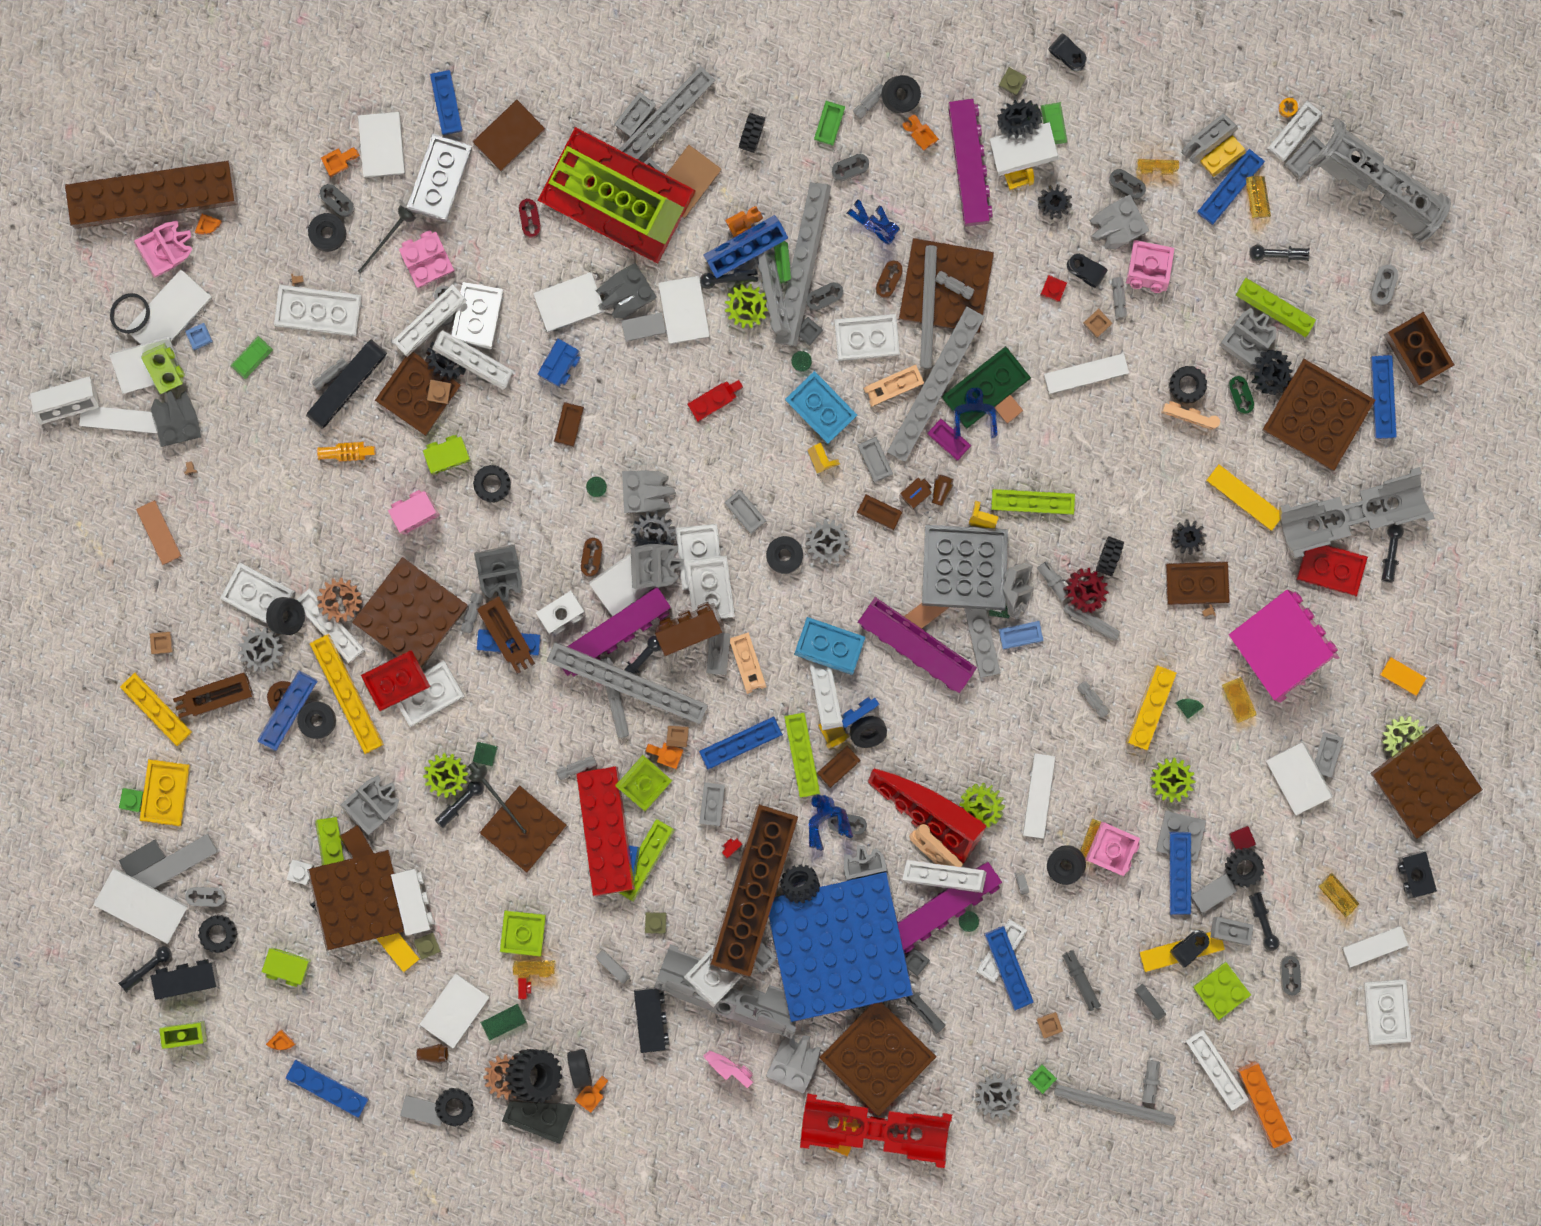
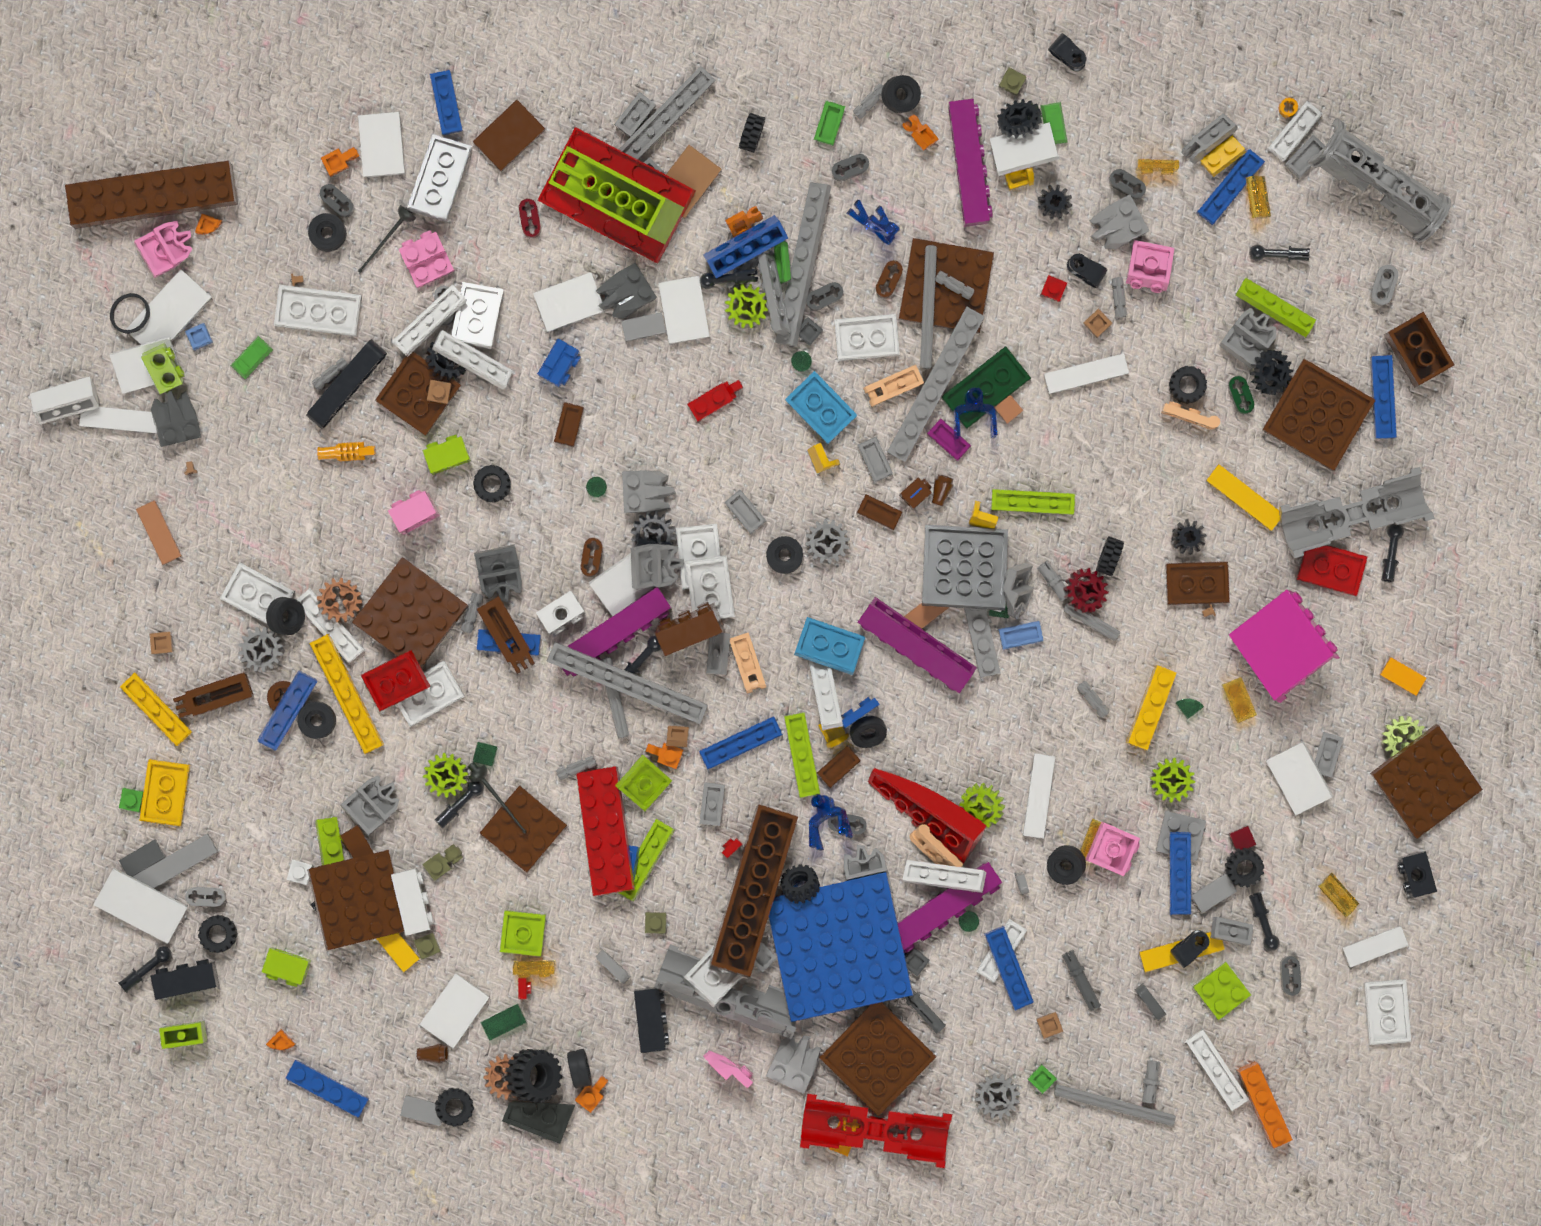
(439, 865): none -> olive plate

